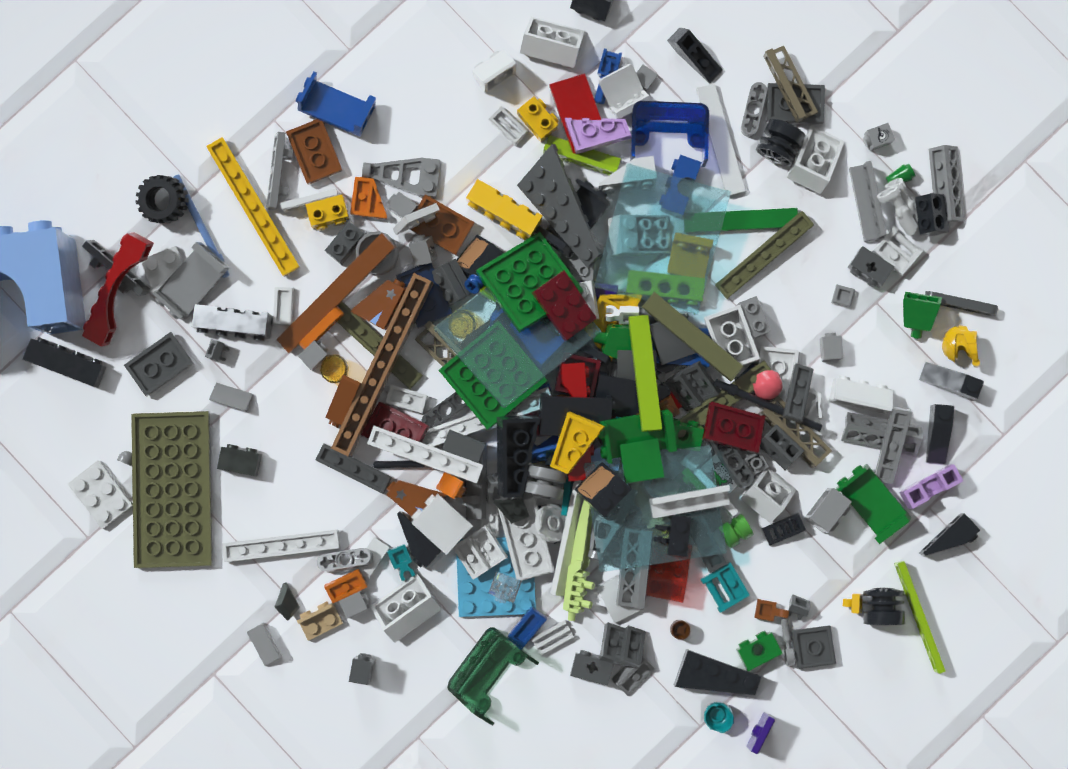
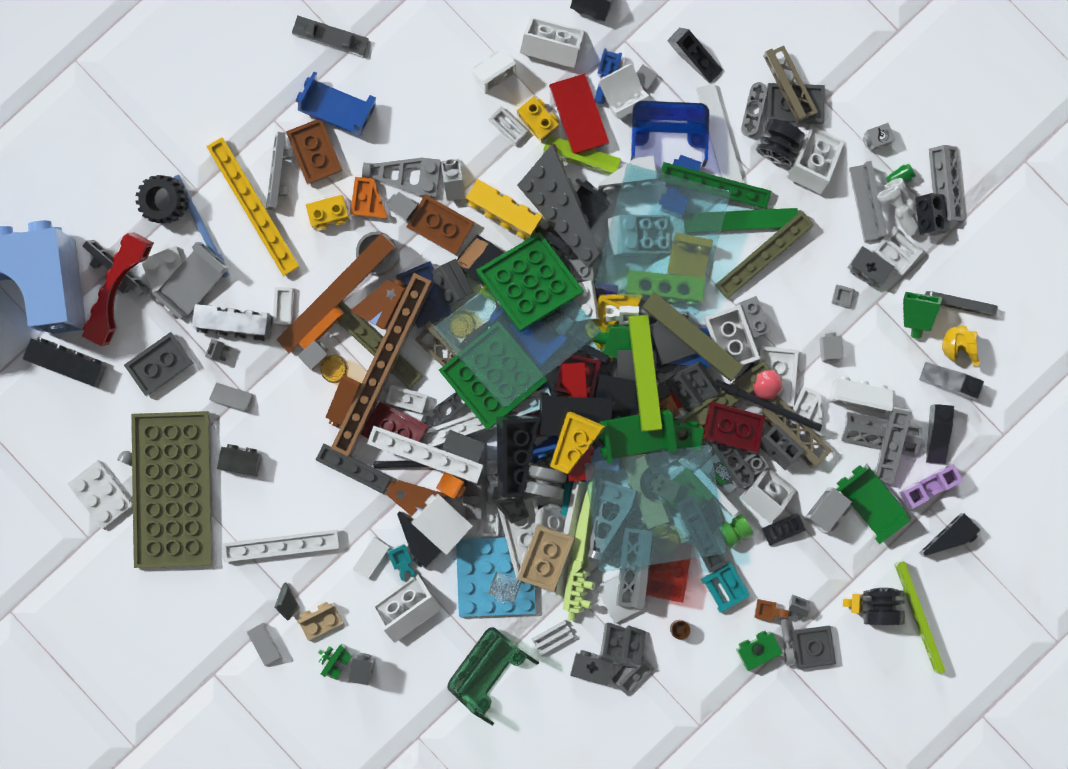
(299, 203): white tile -> none
(330, 36): none -> dark grey hinge
(331, 557): light grey beam -> none
(340, 654): none -> green hips
(344, 243): dark grey brick -> none
(345, 586): orange plate -> none
(354, 604): light grey brick -> none
(414, 219): white wing -> none
(422, 250): light grey brick -> none
(453, 179): none -> light grey slope
(473, 284): blue bush -> none
(480, 552): white slope -> none
(527, 627): blue tile -> none
(545, 557): none -> tan plate
(564, 305): dark red plate -> none
(594, 134): lavender wing -> none
(602, 489): slope -> none
(641, 460): green tile -> none
(678, 535): black hinge -> none
(689, 501): white fence -> none
(710, 674): black wedge -> none
(719, 717): teal hair -> none
(739, 191): none -> green tile
(760, 733): dark purple plate -> none
(798, 393): dark grey tile -> none

